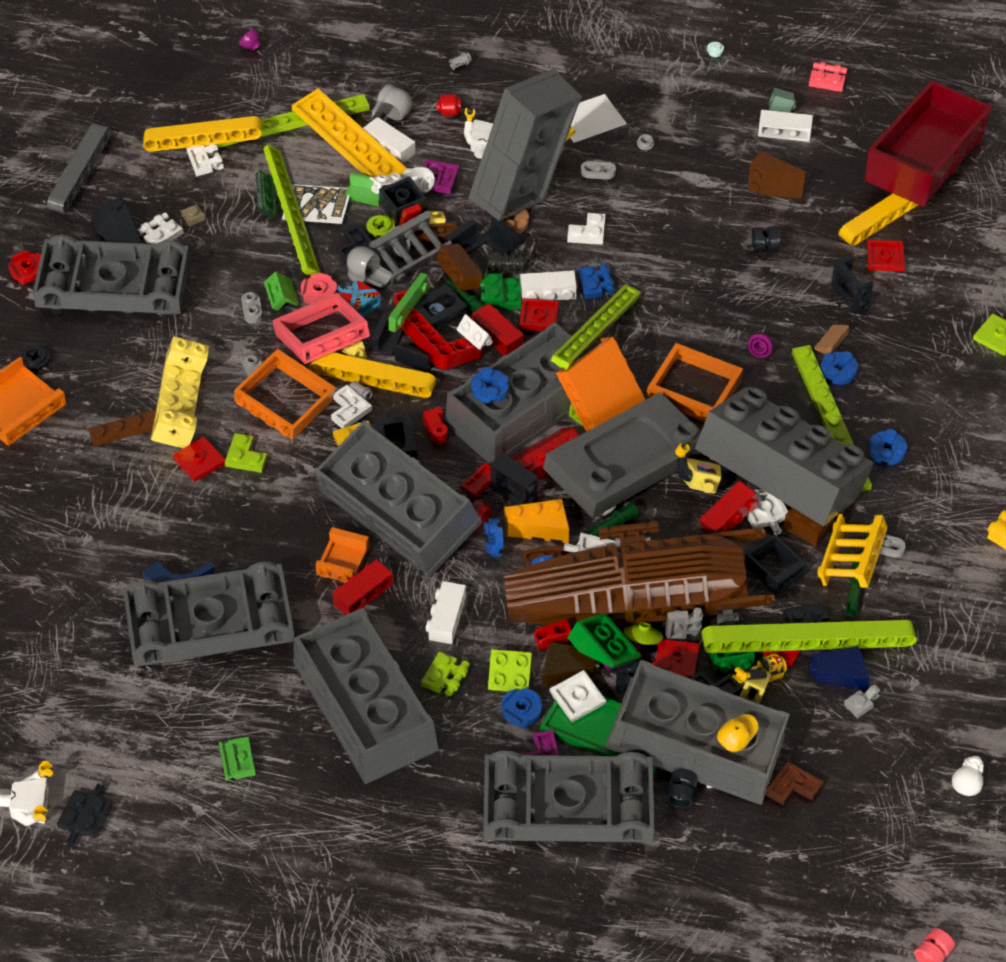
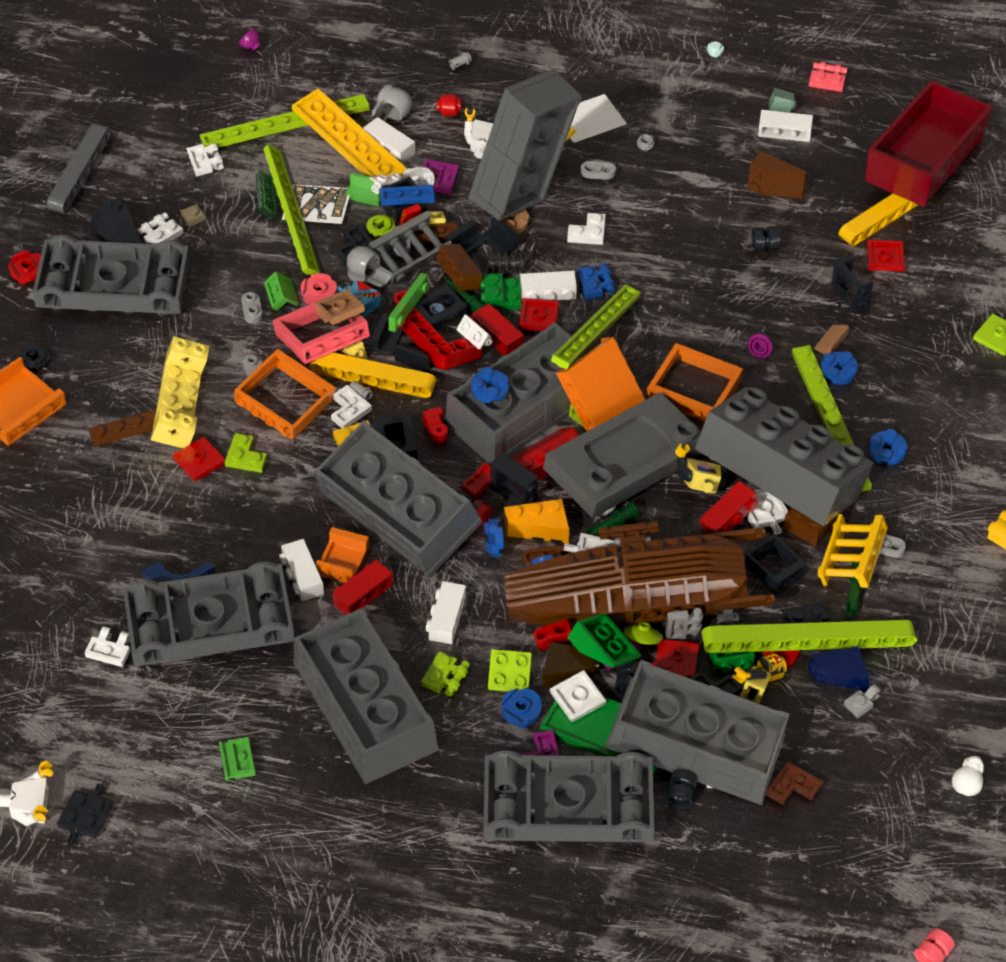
(107, 651): none -> white plate
(202, 133): yellow beam -> none
(301, 570): none -> white brick
(339, 307): none -> medium nougat plate
(407, 195): none -> blue plate
(737, 739): yellow cap -> none

